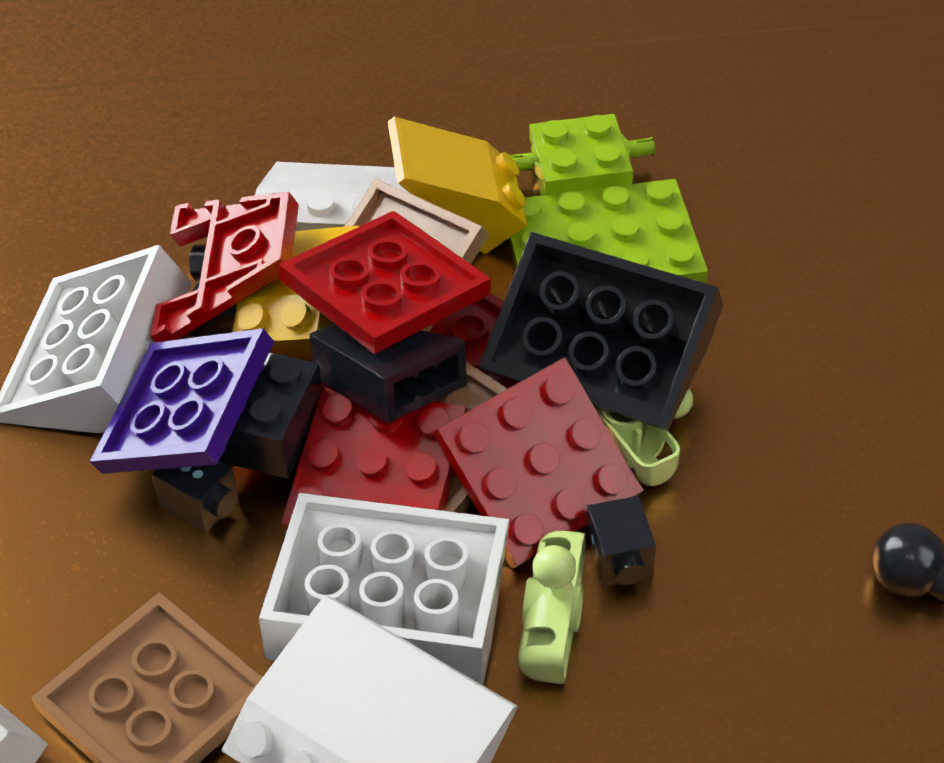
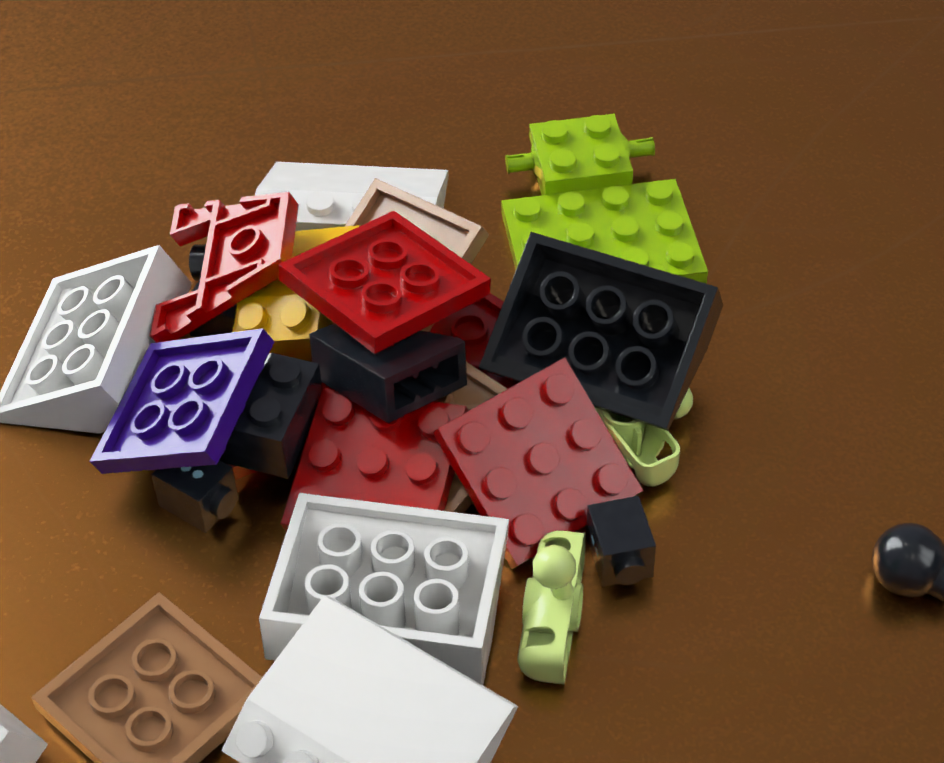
(460, 177): yellow slope -> none

